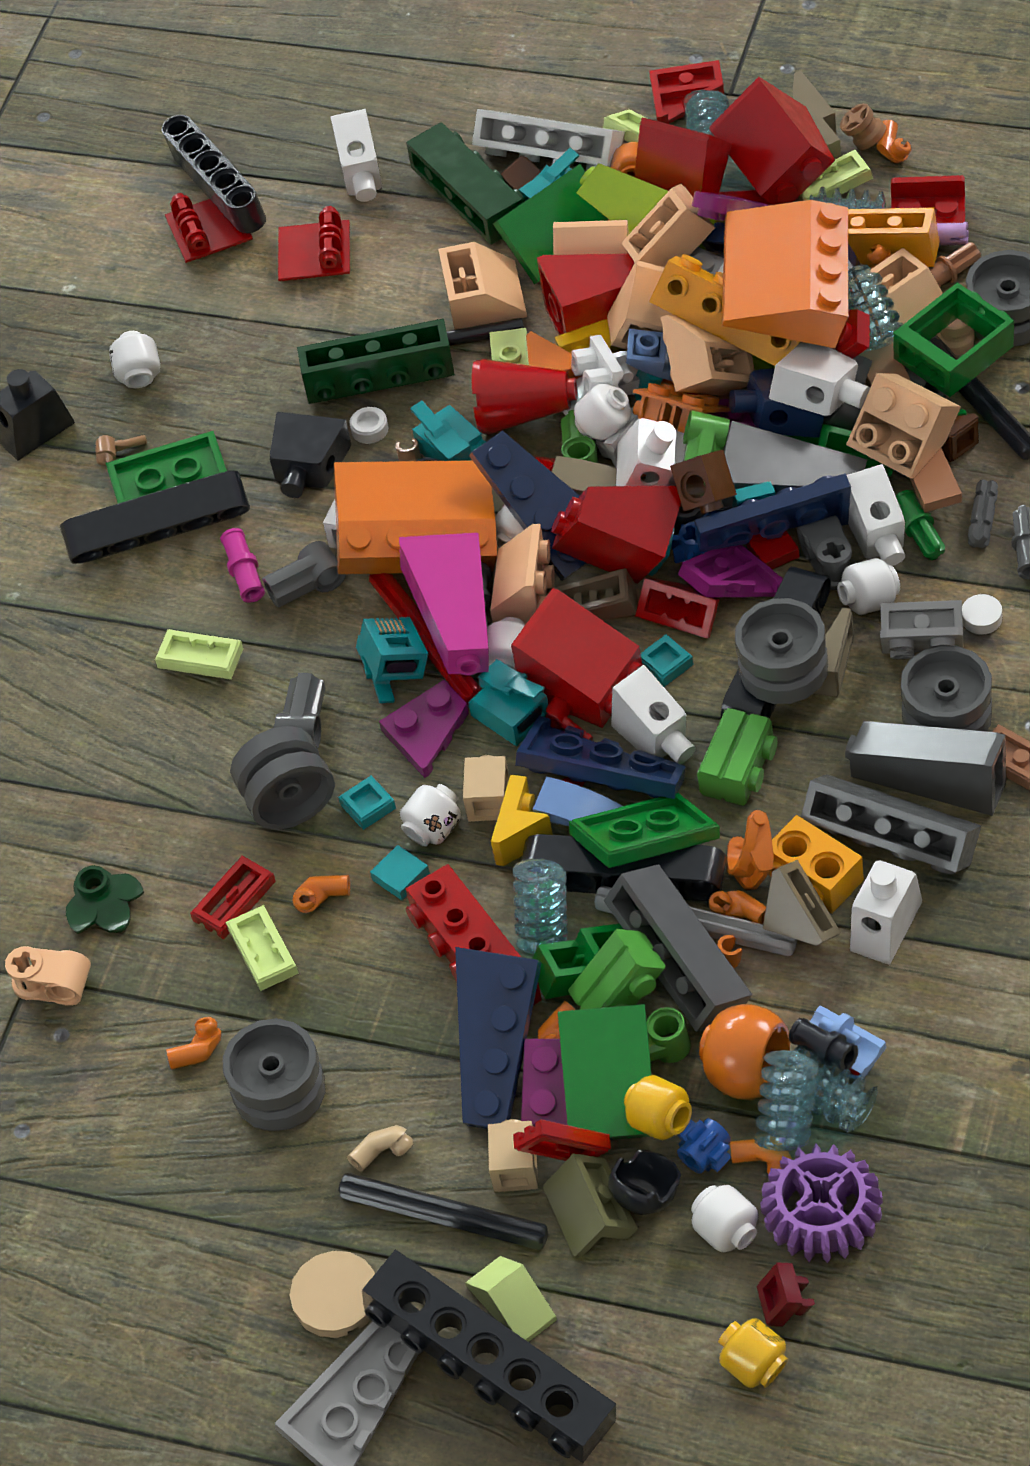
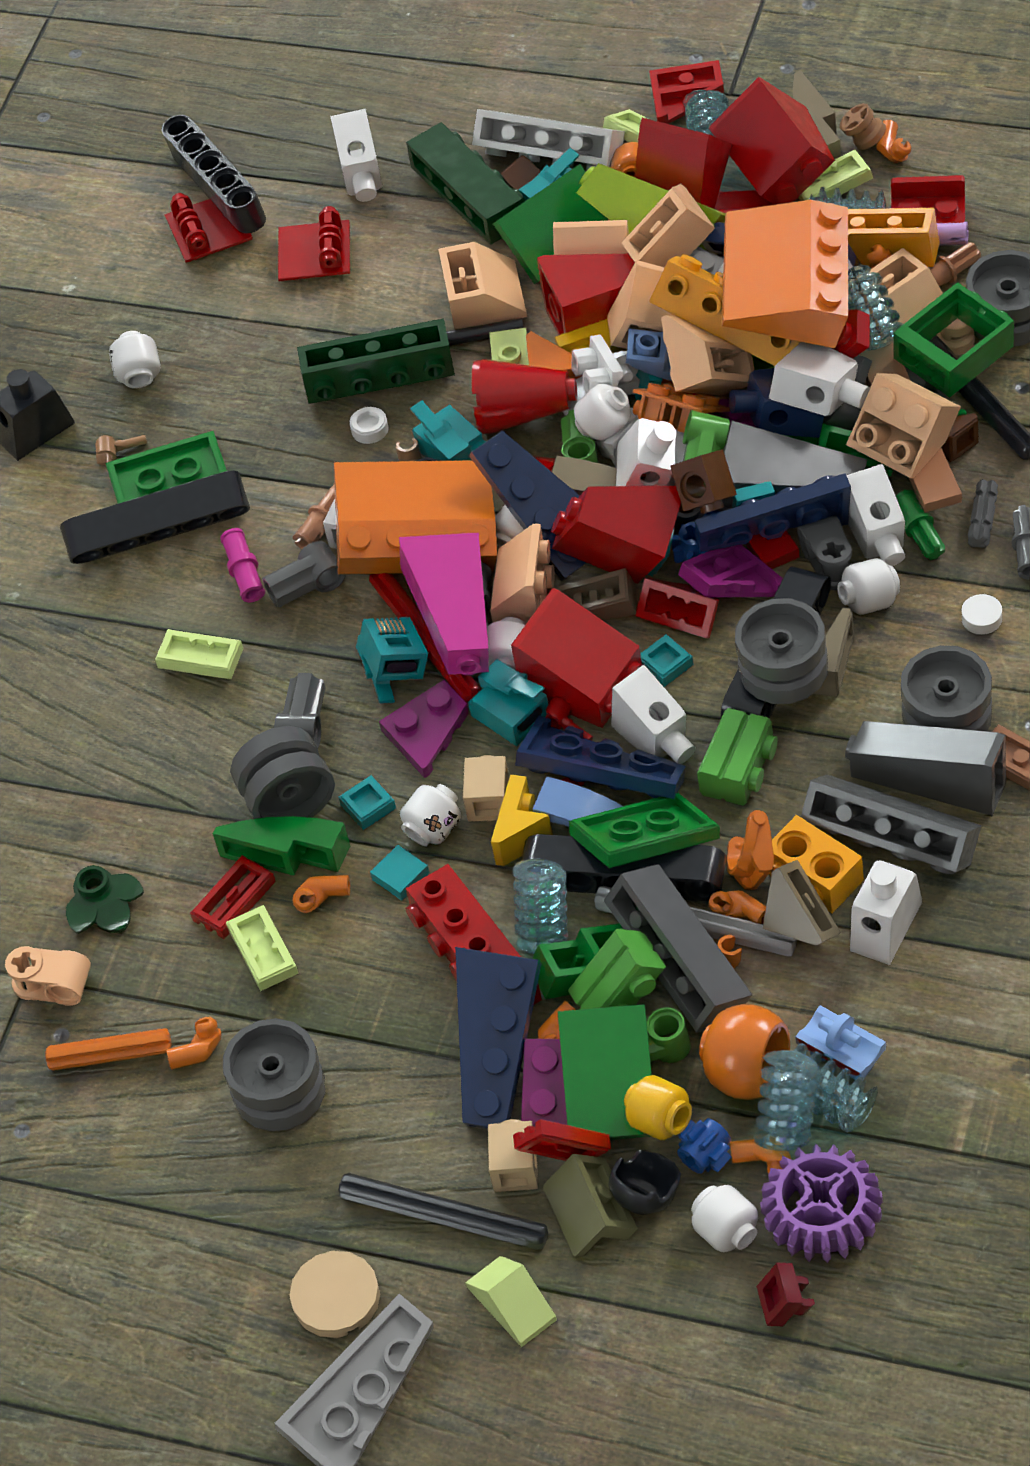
(108, 1049): none -> orange axle
(285, 842): none -> green slope
(306, 450): black torso -> none
(313, 527): none -> nougat axle
(378, 1141): tan arm -> none
(405, 1281): black brick -> none
(716, 205): magenta plate -> none
(752, 1353): yellow head -> none
(828, 1046): black pin -> none
(920, 626): light grey bracket -> none

